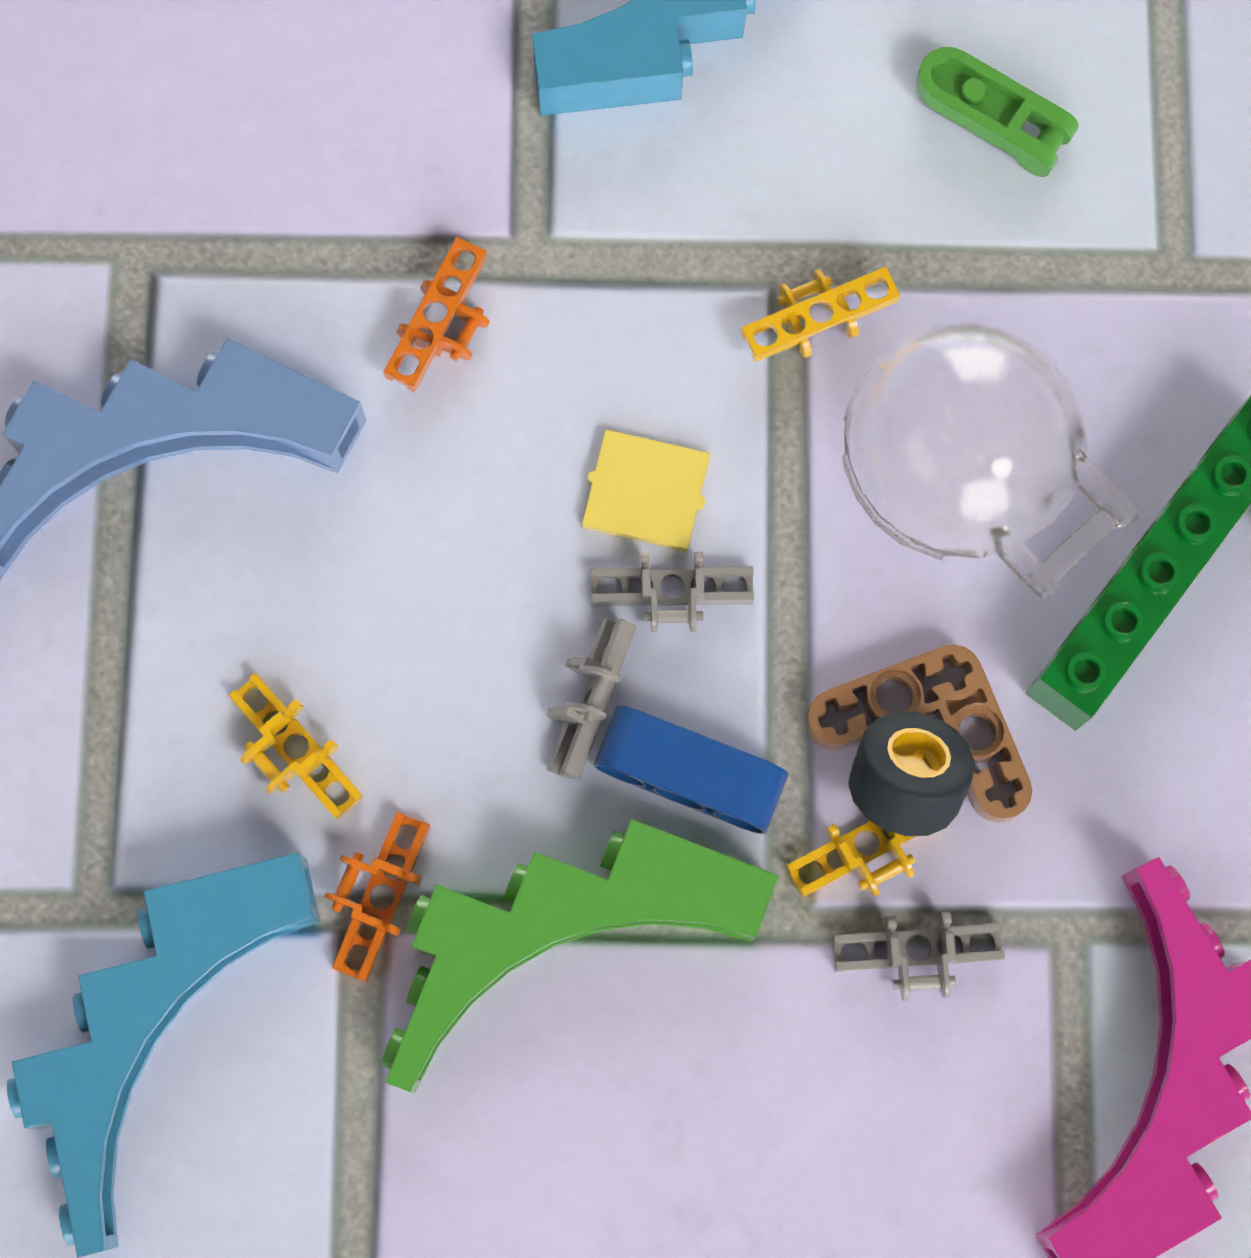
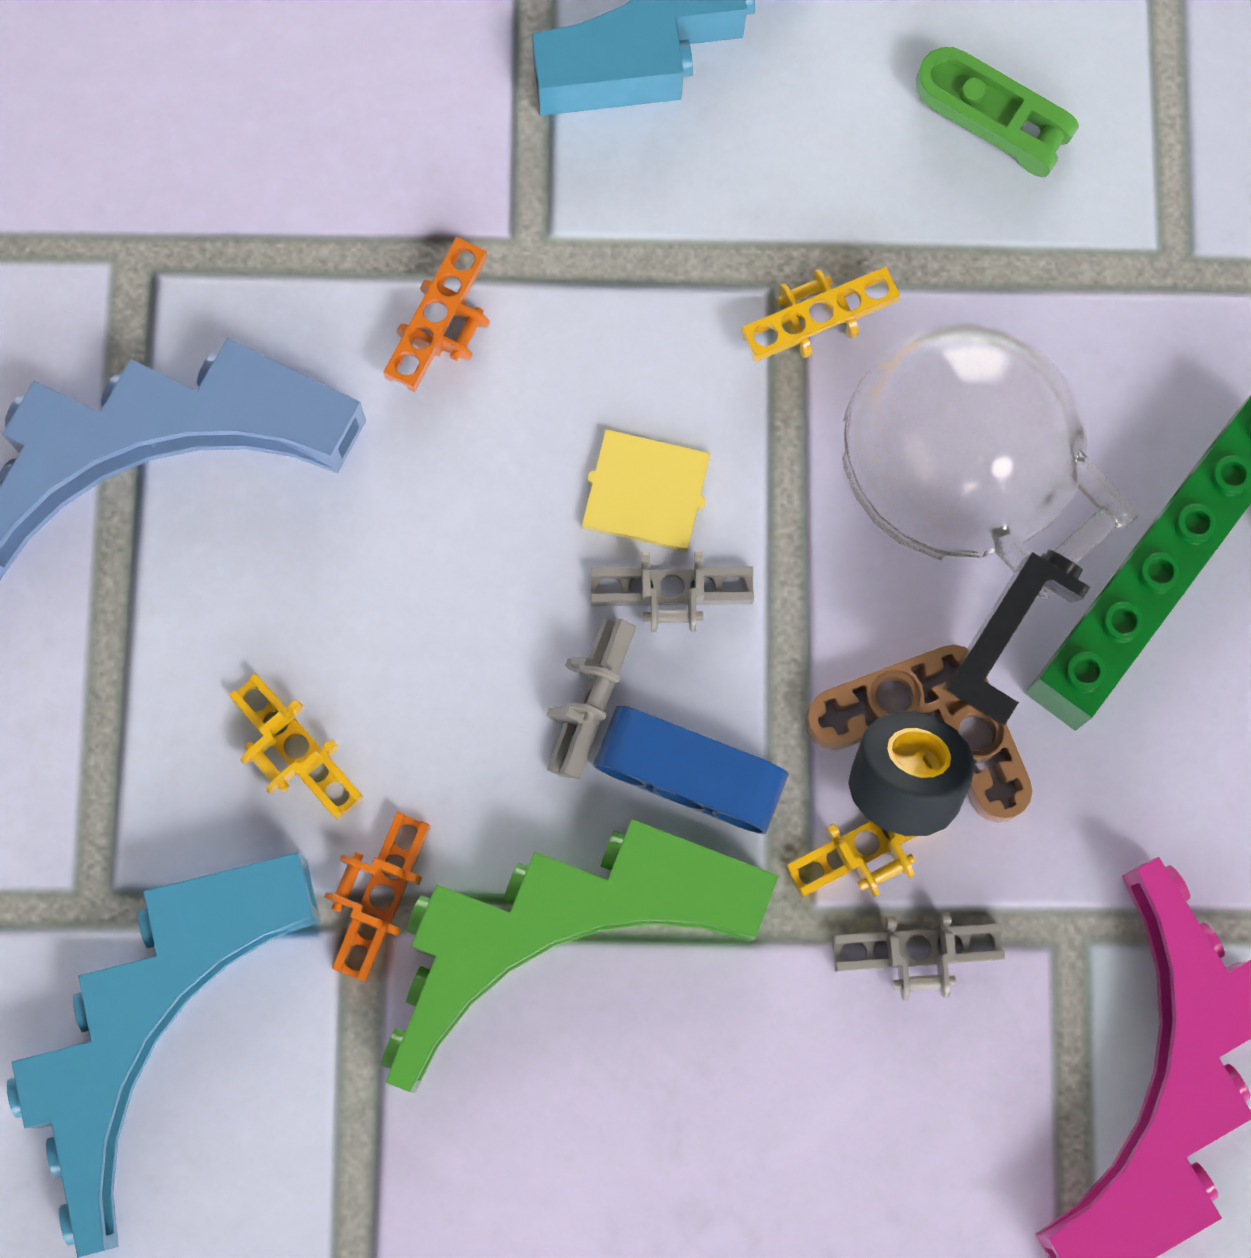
(1033, 573): none -> black panel

